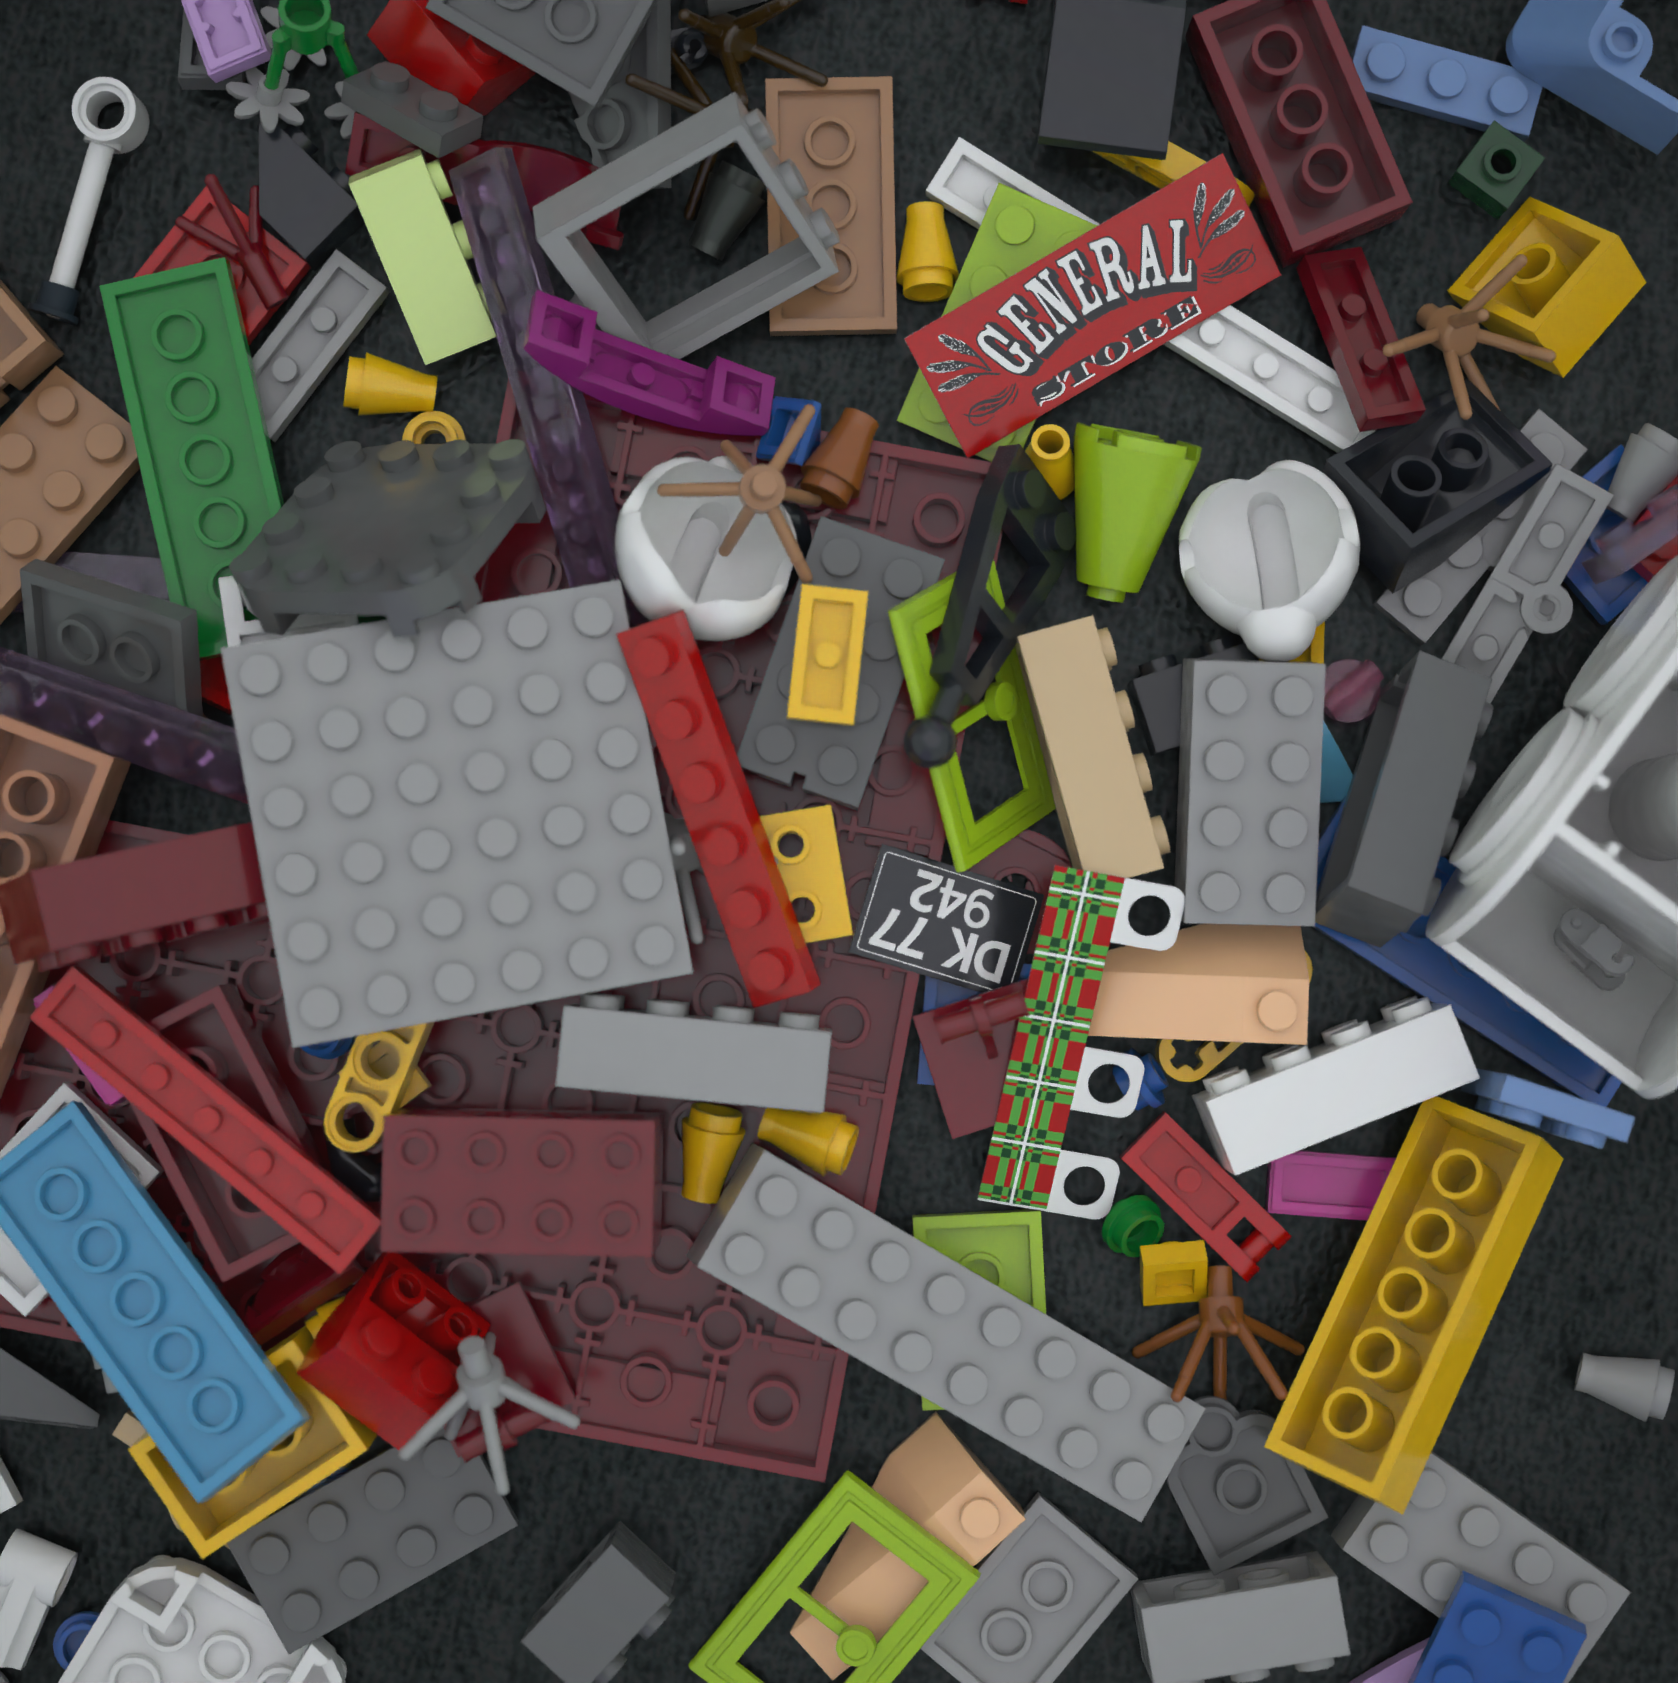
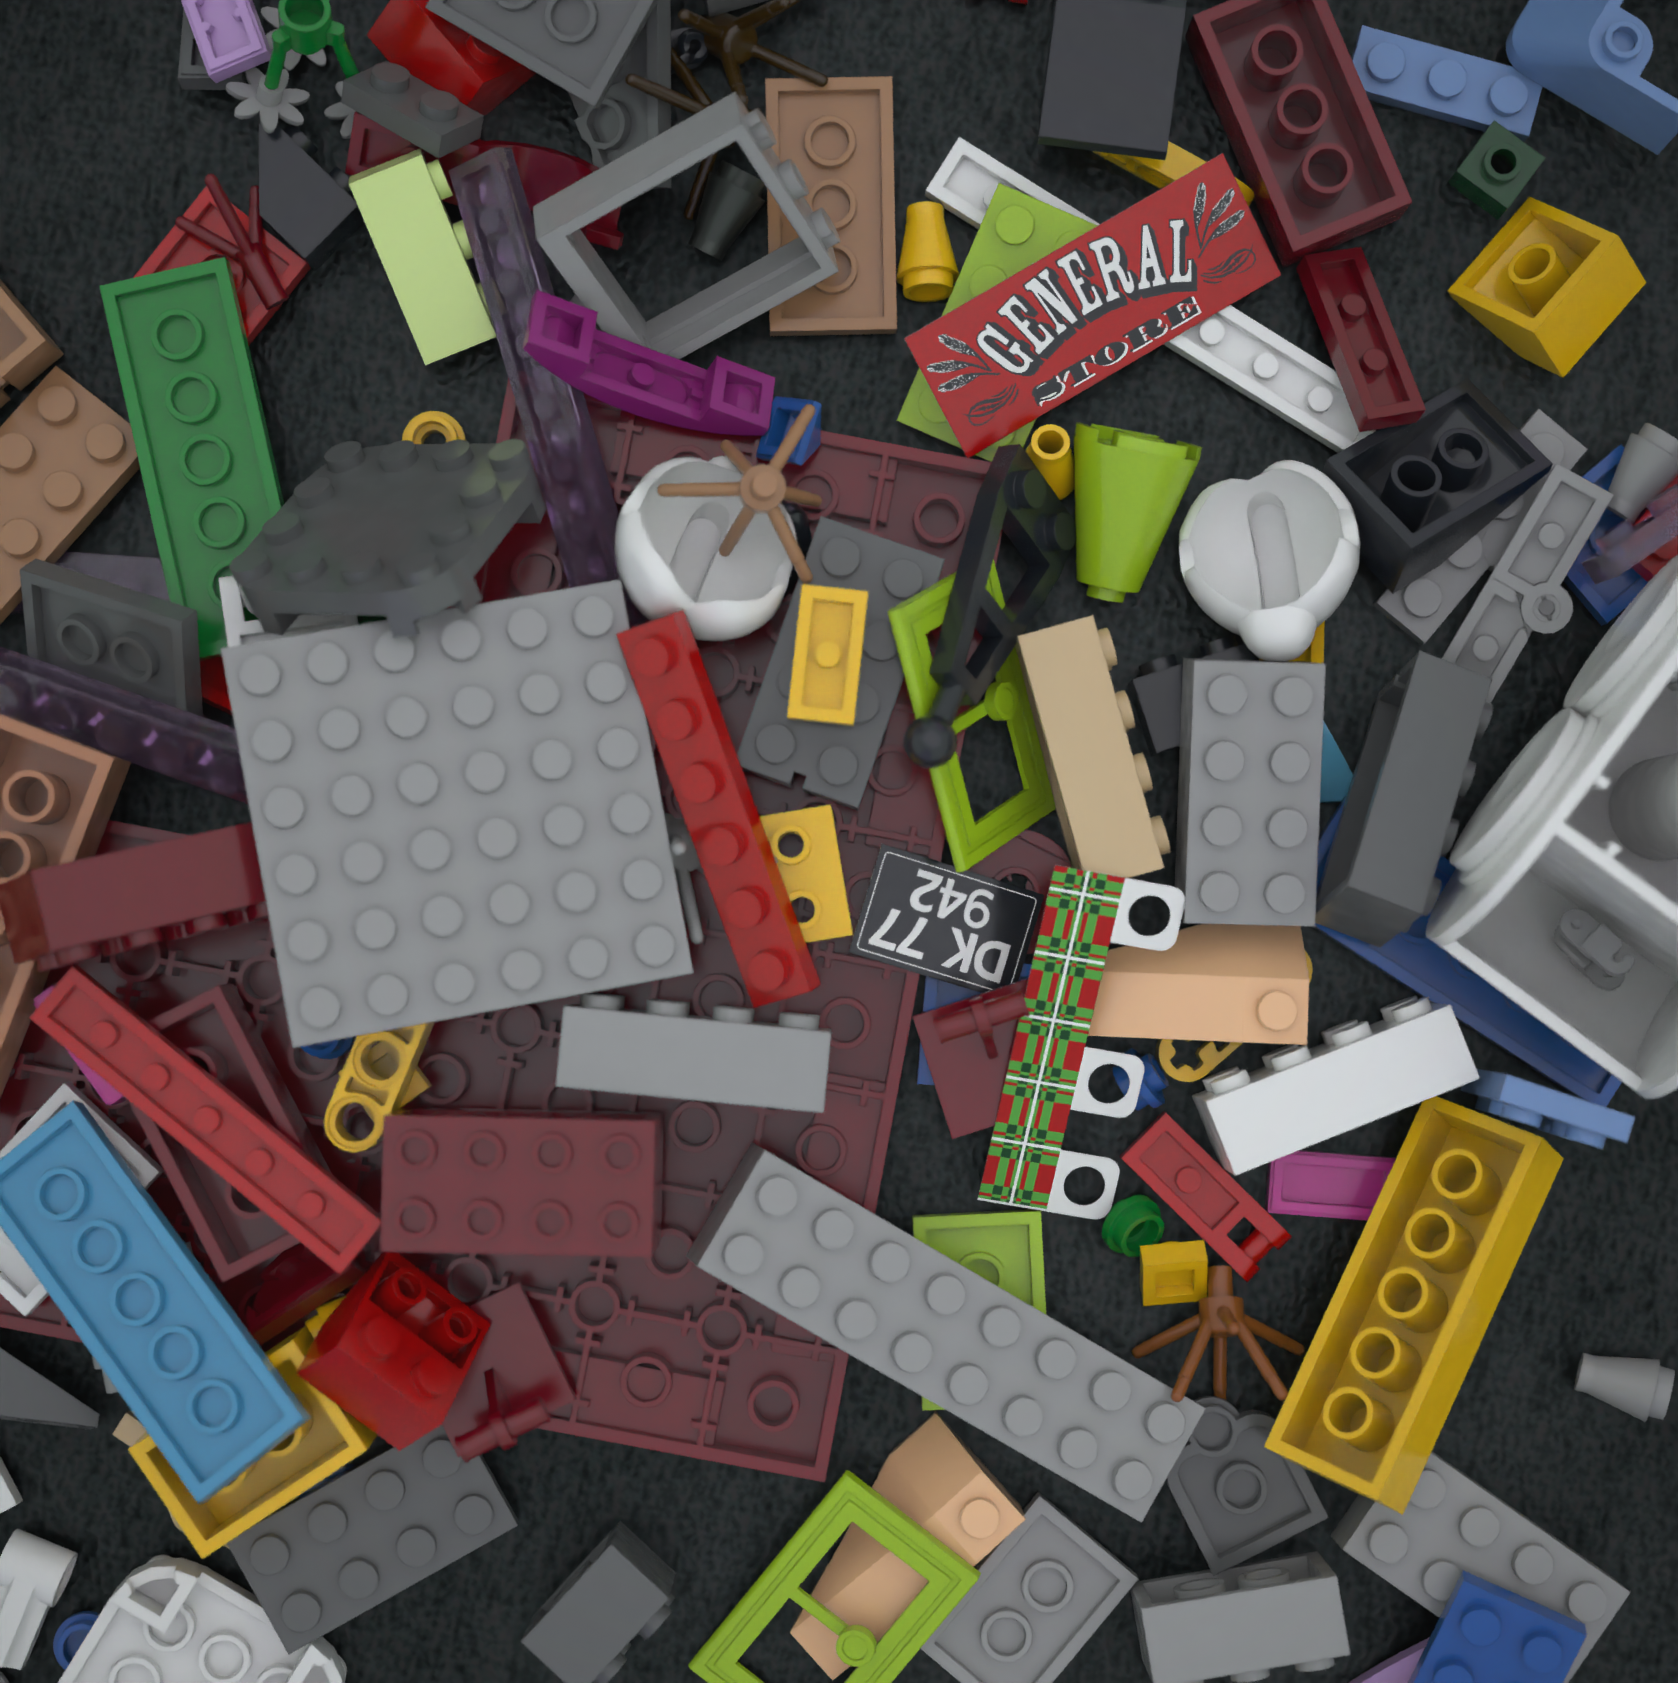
(57, 296): white piece -> none
(313, 338): light grey plate -> none
(355, 1169): black arm -> none
(387, 387): yellow cone -> none
(483, 1389): light grey plant -> none
(709, 1148): yellow cone -> none
(813, 1138): yellow cone -> none
(840, 460): dark orange cone -> none
(1351, 690): clear pink plate -> none
(1458, 332): medium nougat plant -> none

